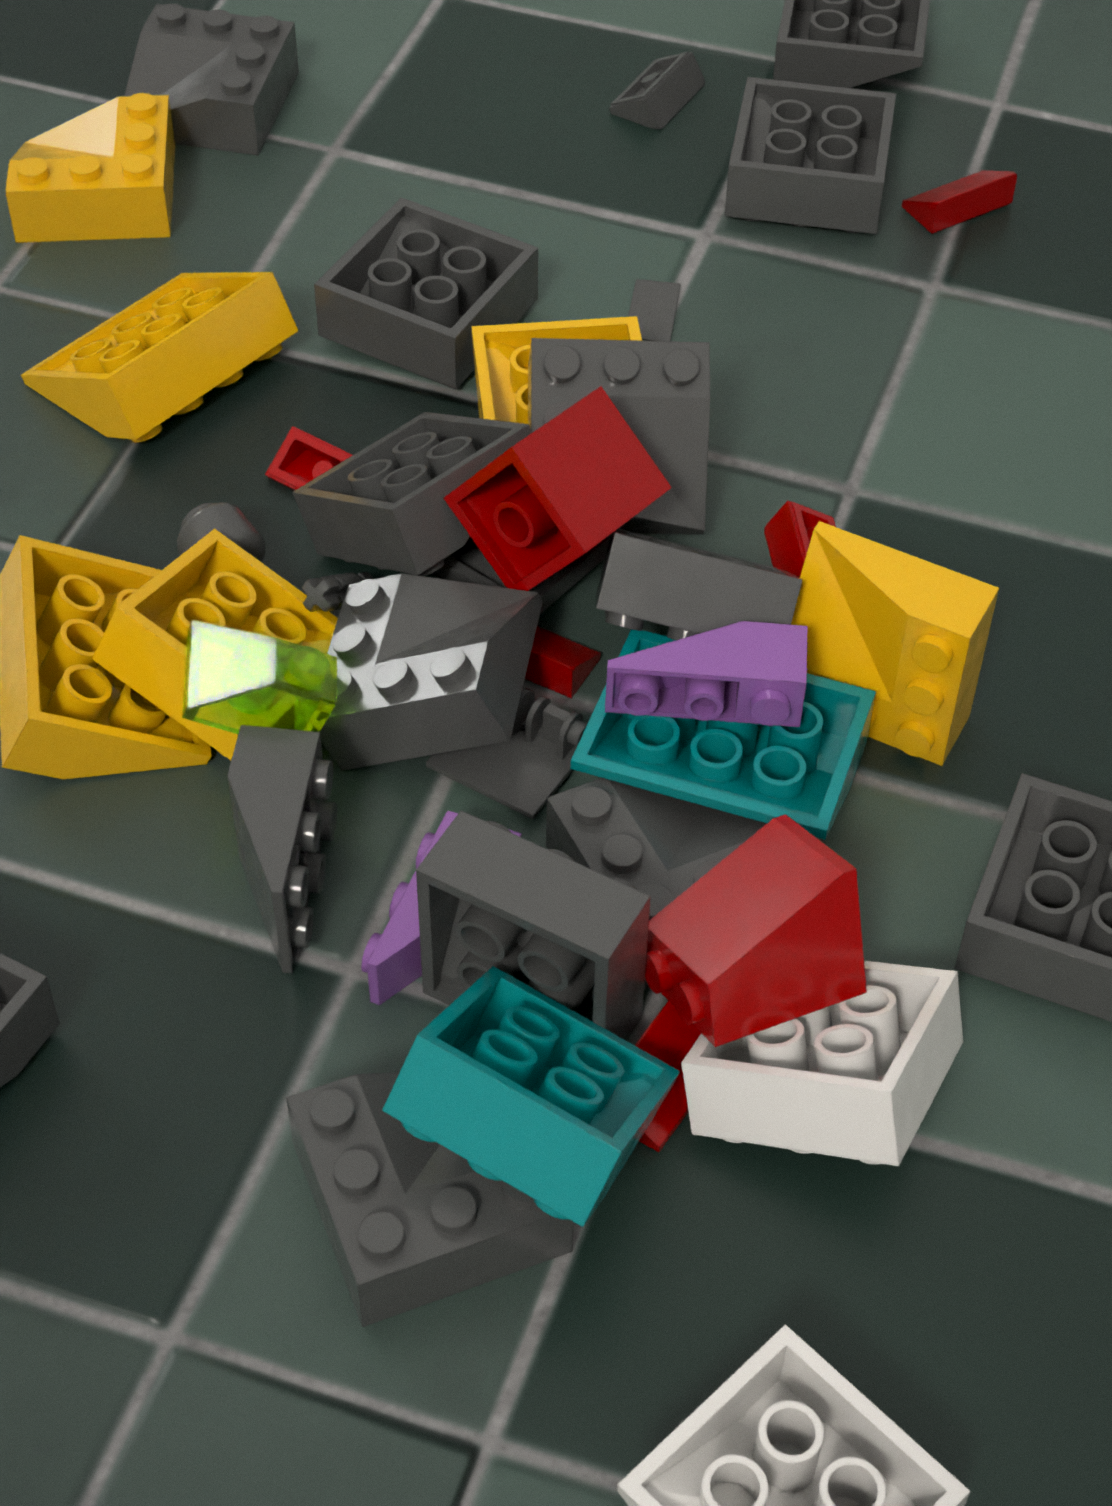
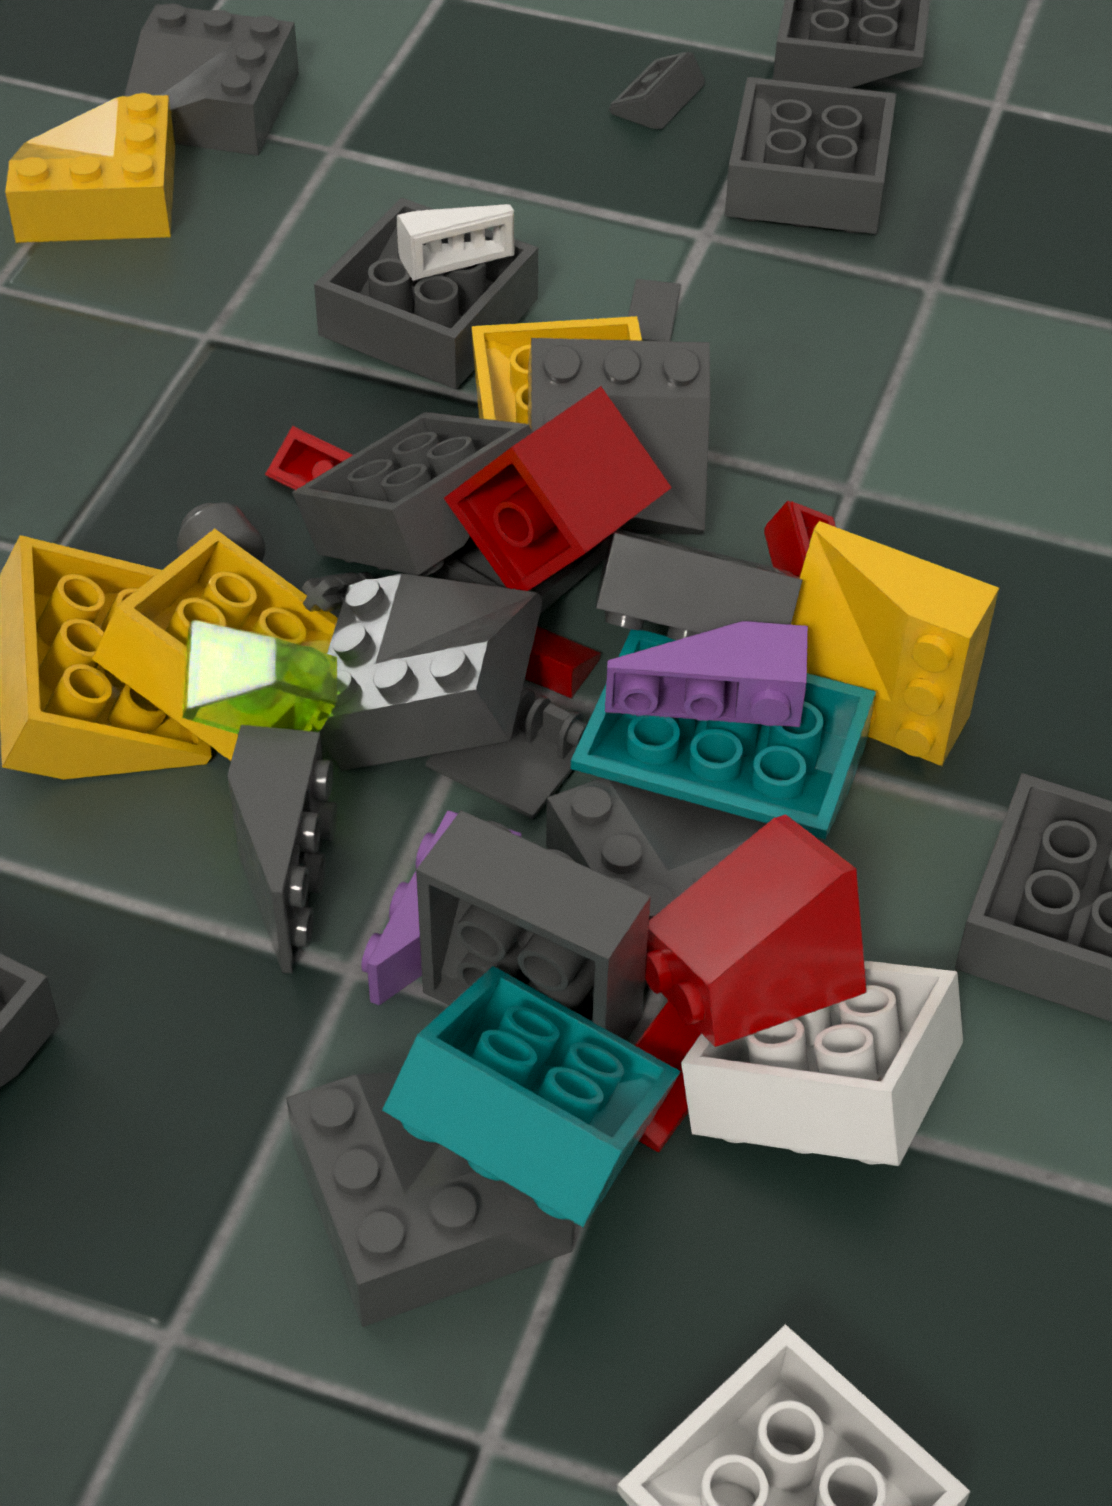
(166, 352): yellow slope -> none
(433, 225): none -> white slope
(962, 199): red slope -> none

